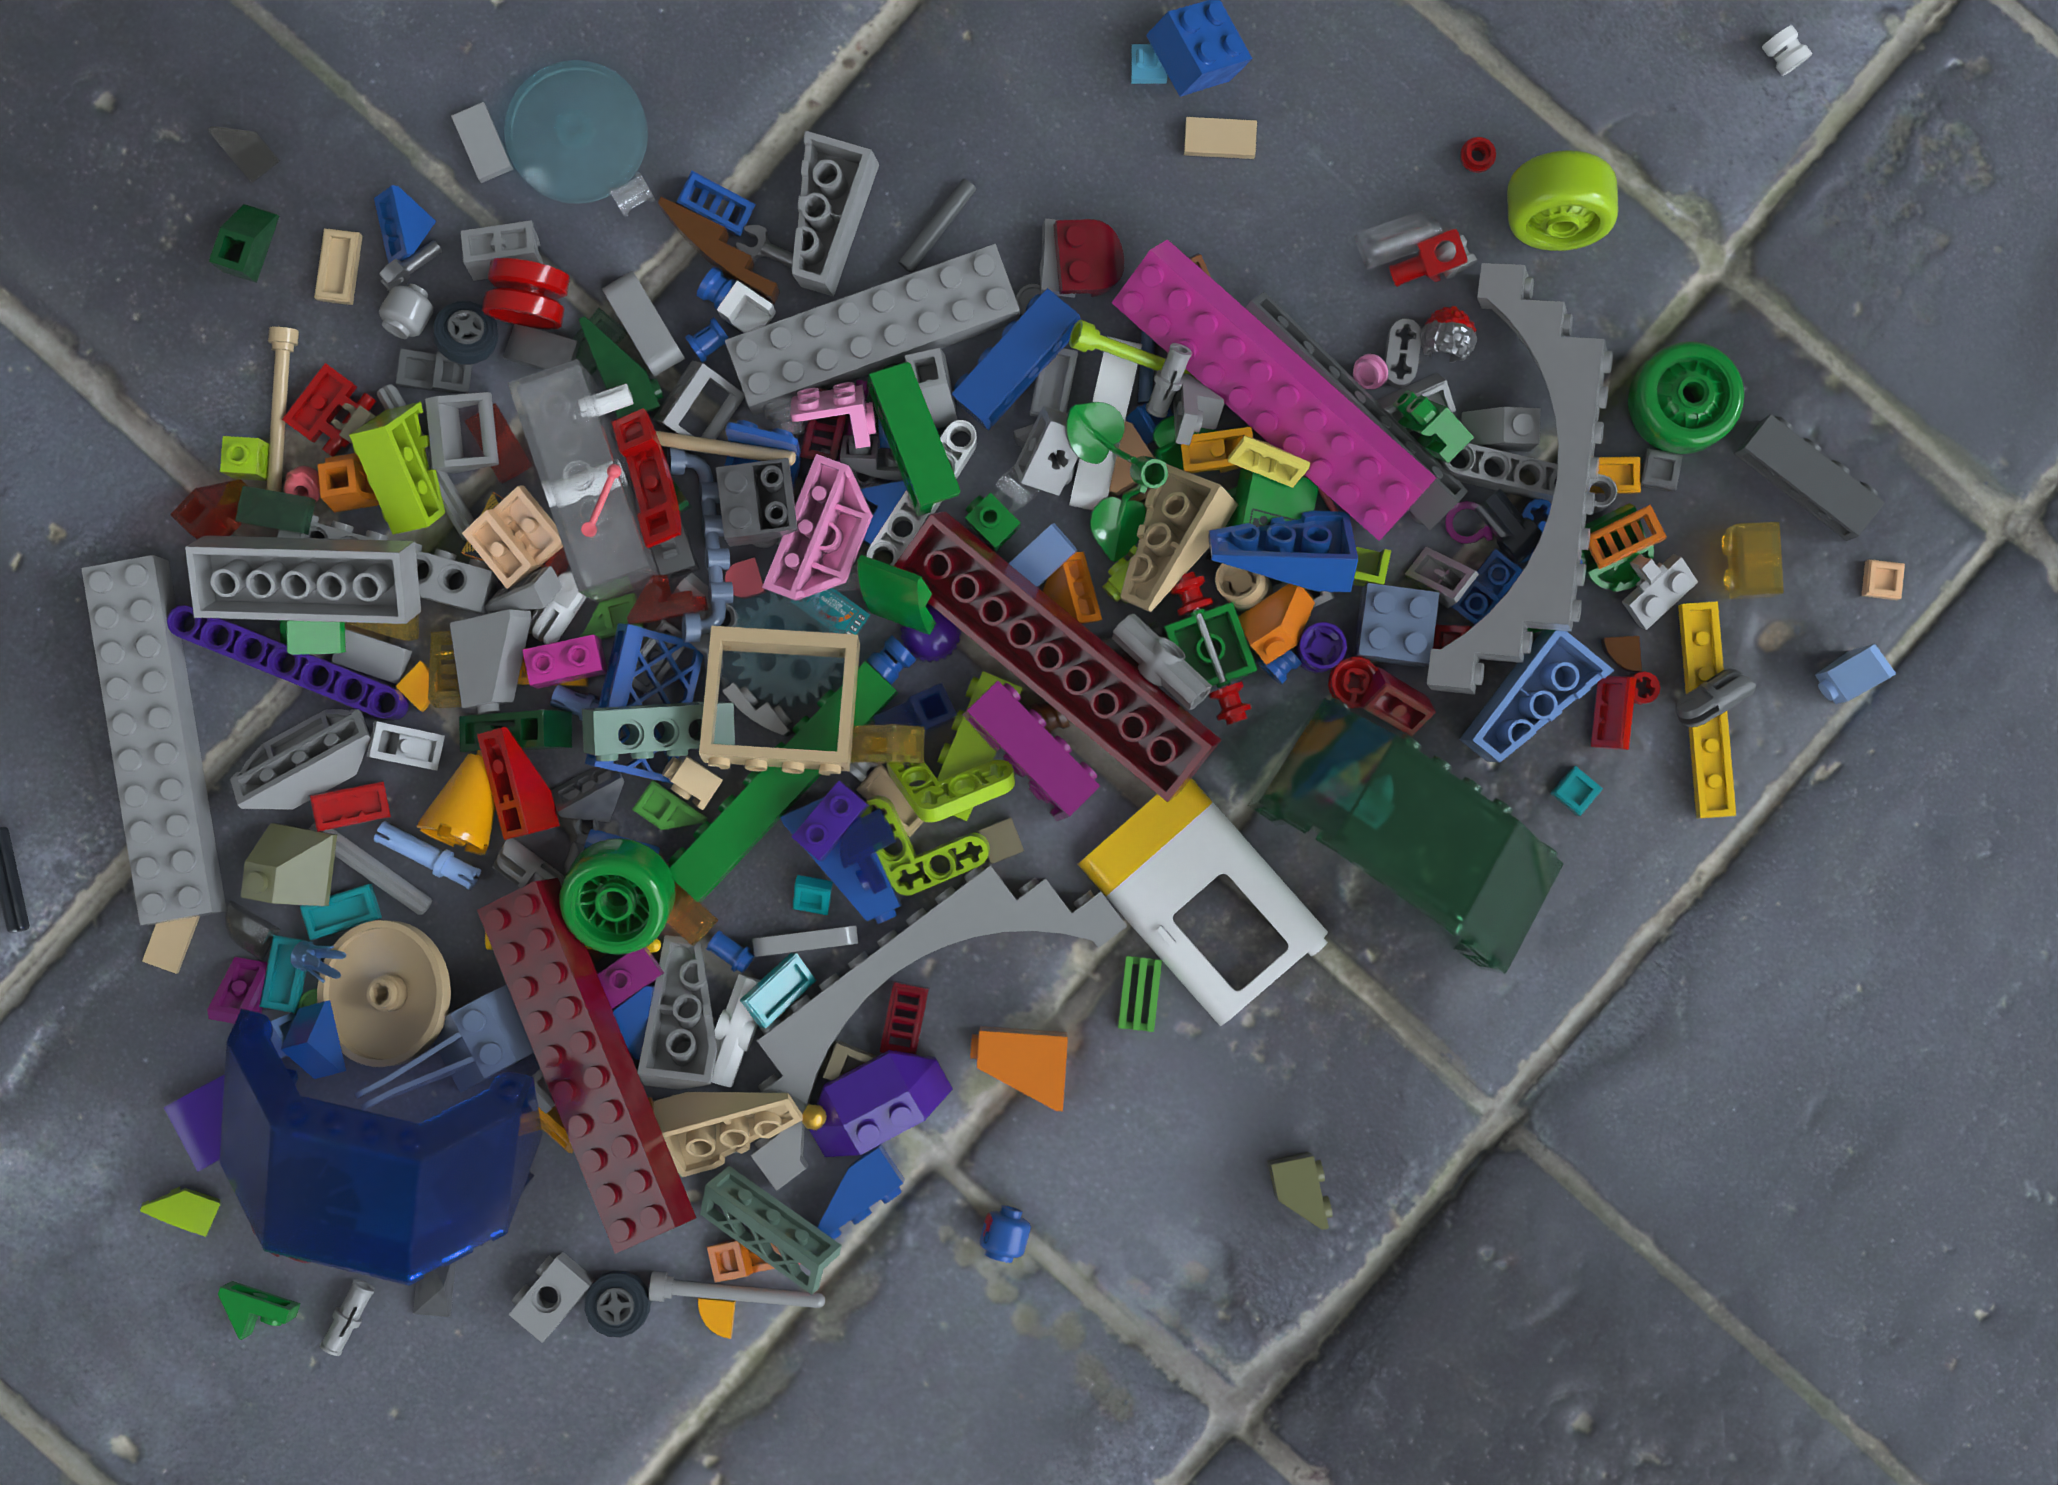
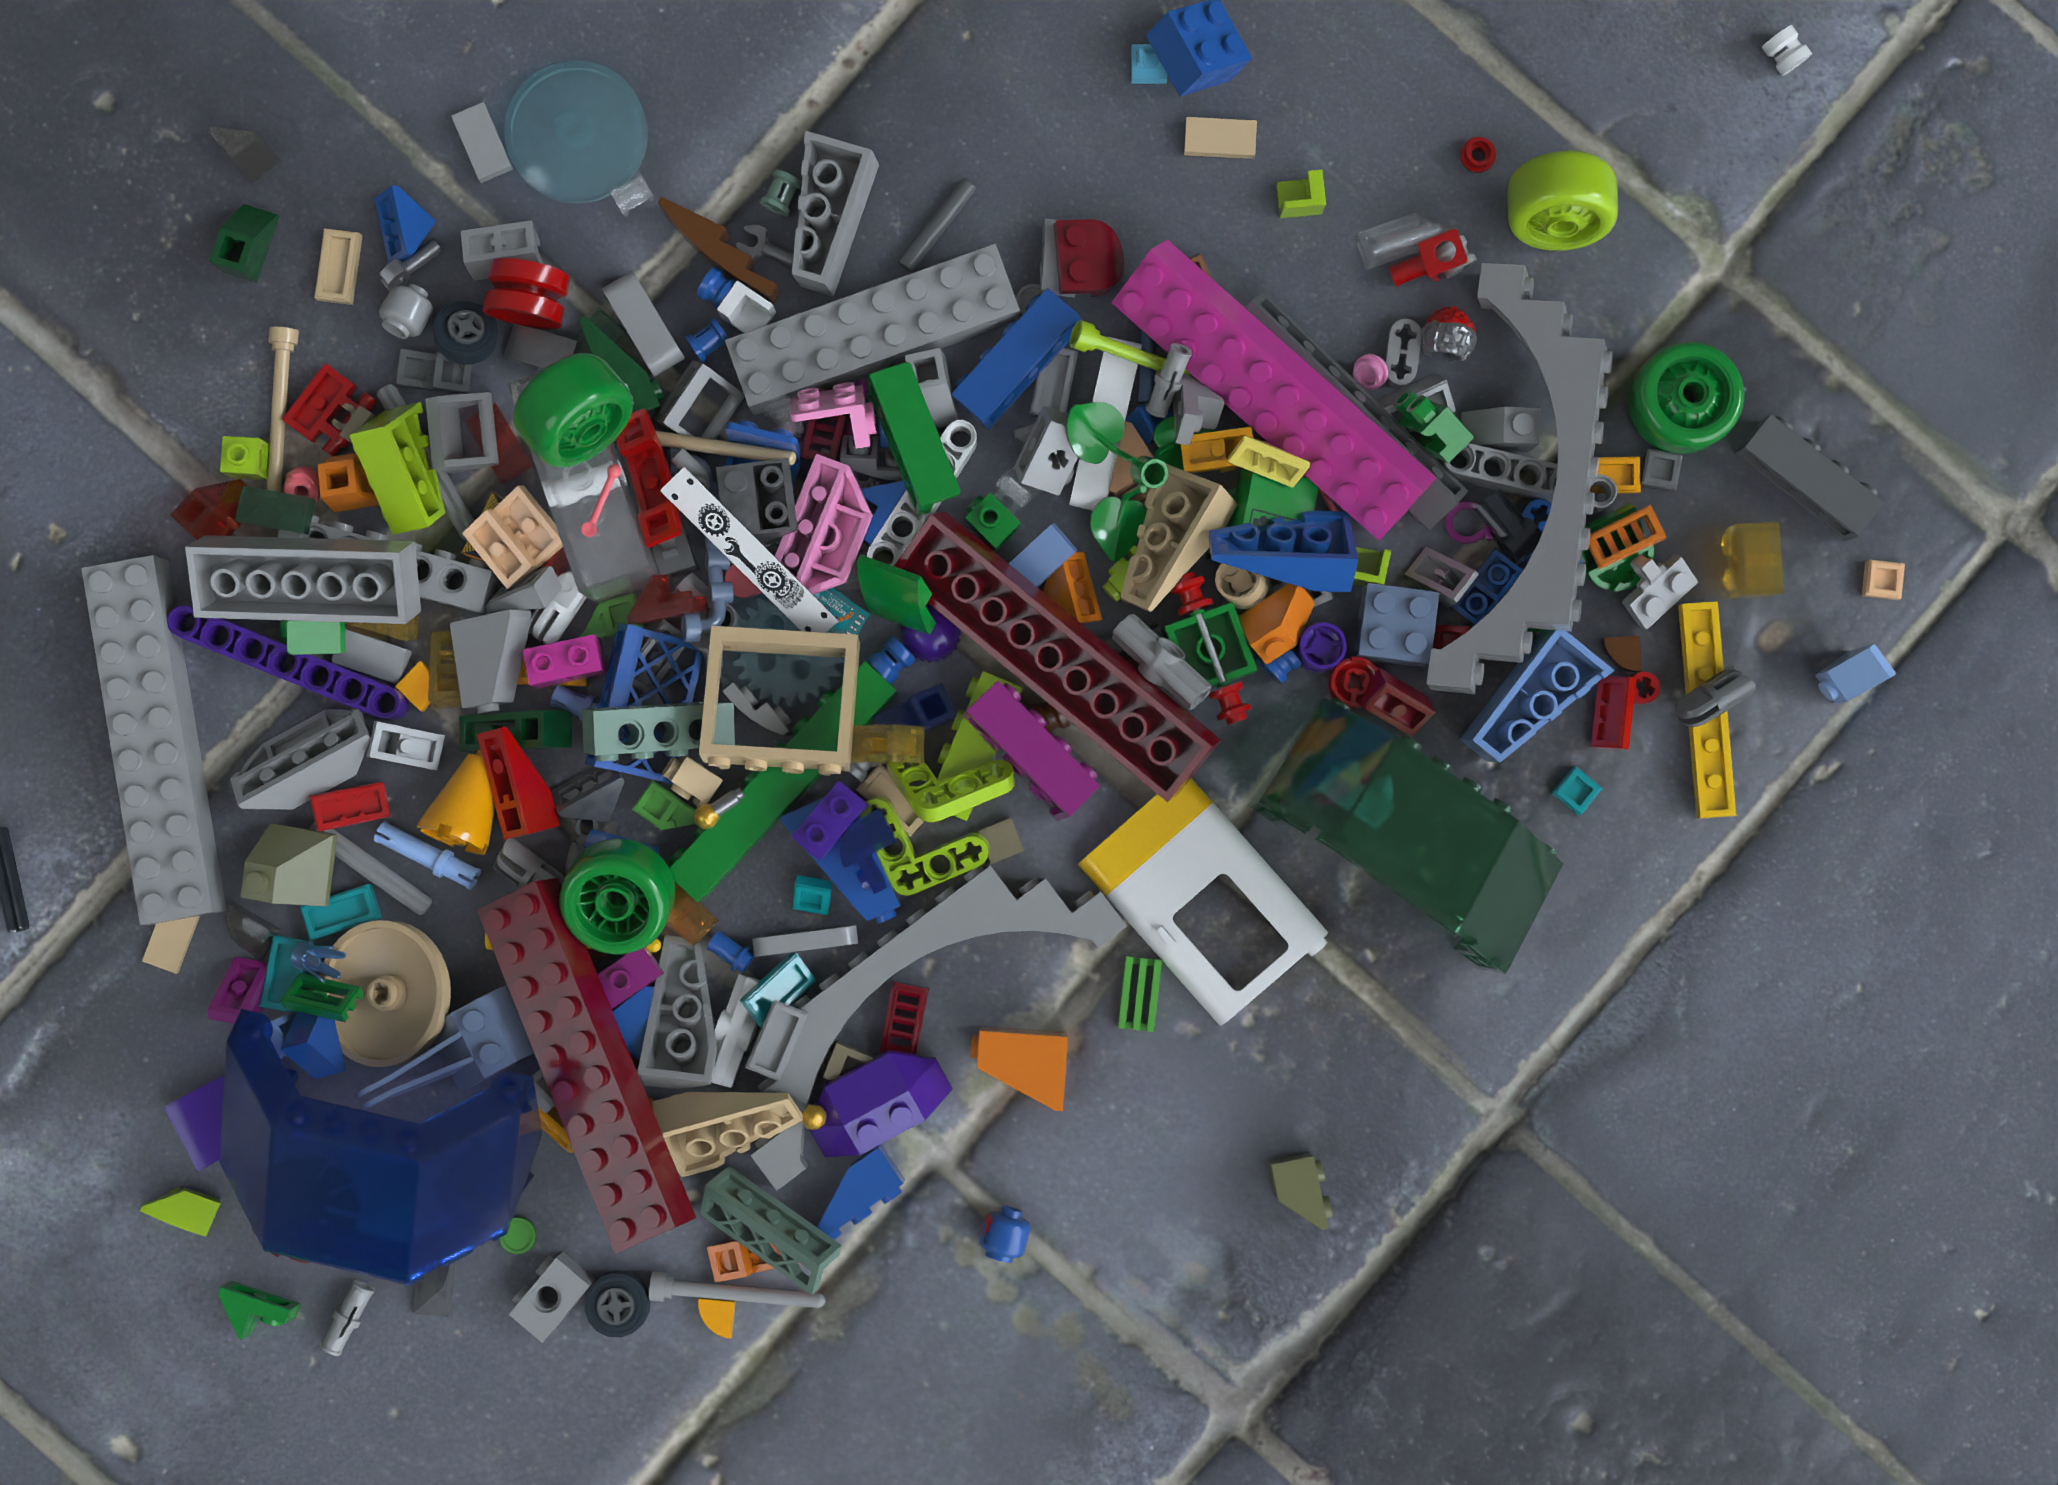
(318, 1002): none -> green tile
(520, 1236): none -> bright green piece
(572, 410): none -> green wheel
(684, 459): none -> light grey arm
(708, 814): none -> piece
(709, 187): blue slope -> none
(747, 553): none -> white sticker
(776, 1040): none -> light grey tile
(789, 183): none -> sand green bush
(1302, 196): none -> lime panel

